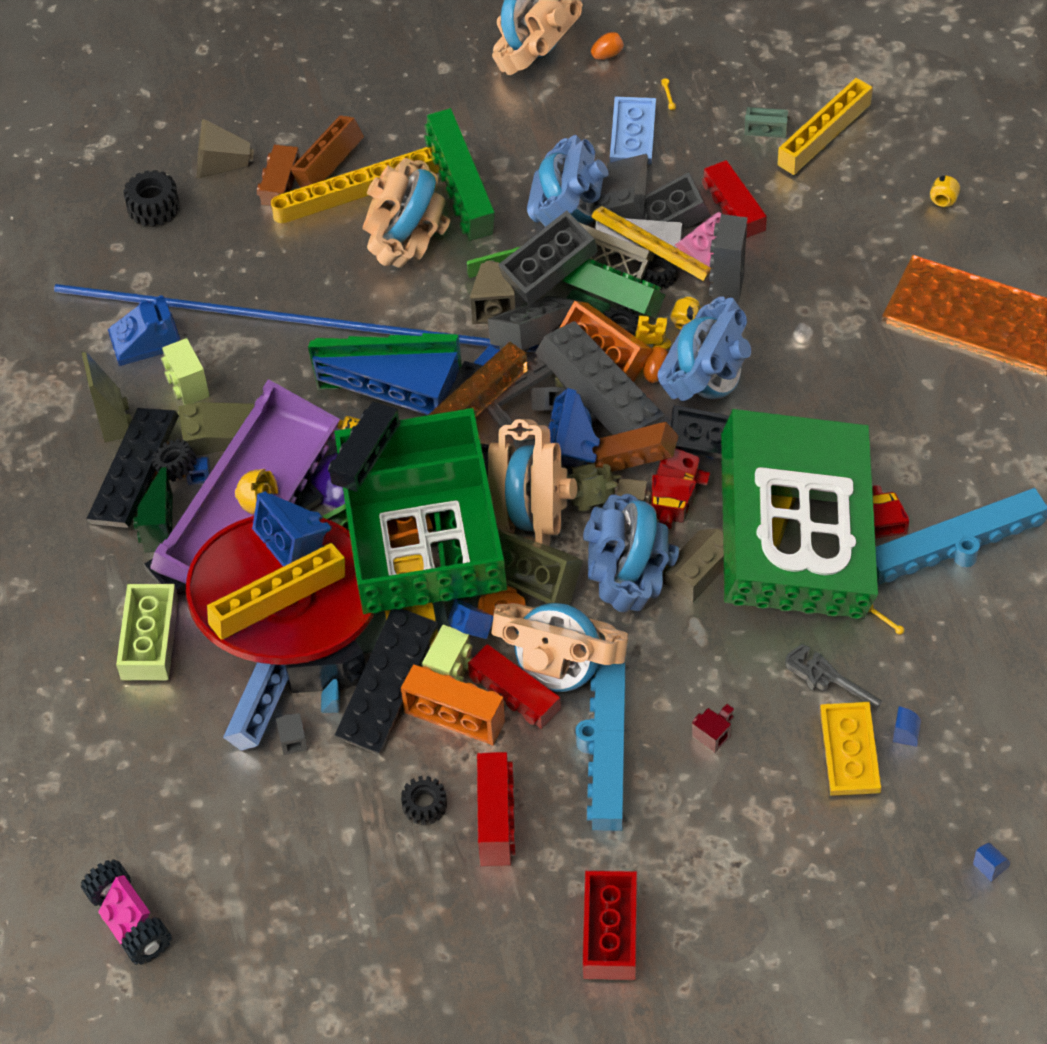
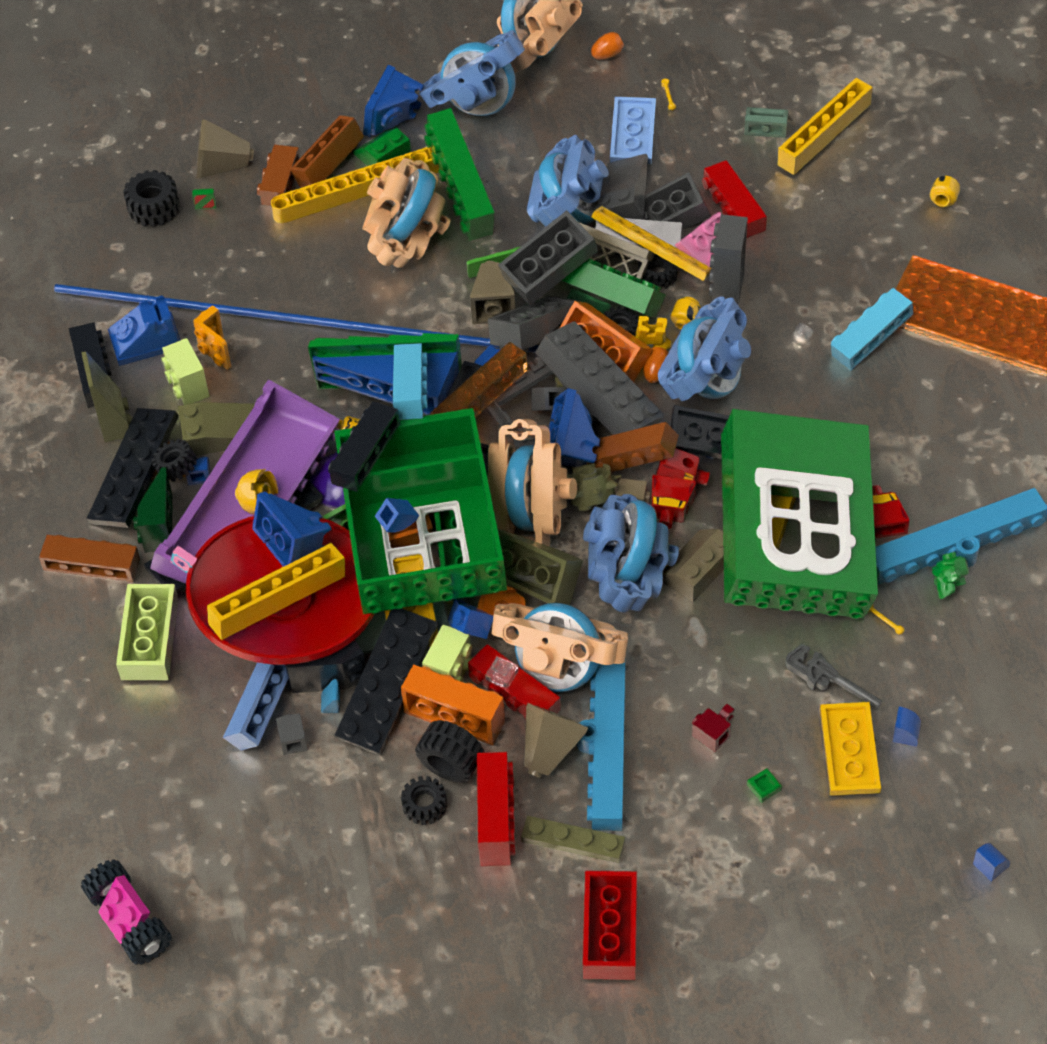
(87, 339): none -> black brick
(89, 558): none -> dark orange brick
(183, 559): none -> bright pink tile
(204, 198): none -> green tile
(210, 337): none -> light orange bracket
(384, 147): none -> green slope
(391, 102): none -> blue piece
(396, 514): none -> blue brick
(410, 381): none -> medium azure brick
(449, 751): none -> black tyre
(476, 76): none -> medium blue piece
(502, 672): none -> clear tile
(548, 739): none -> dark tan slope
(573, 839): none -> olive plate
(764, 785): none -> green tile
(871, 328): none -> medium azure brick
(949, 574): none -> green head

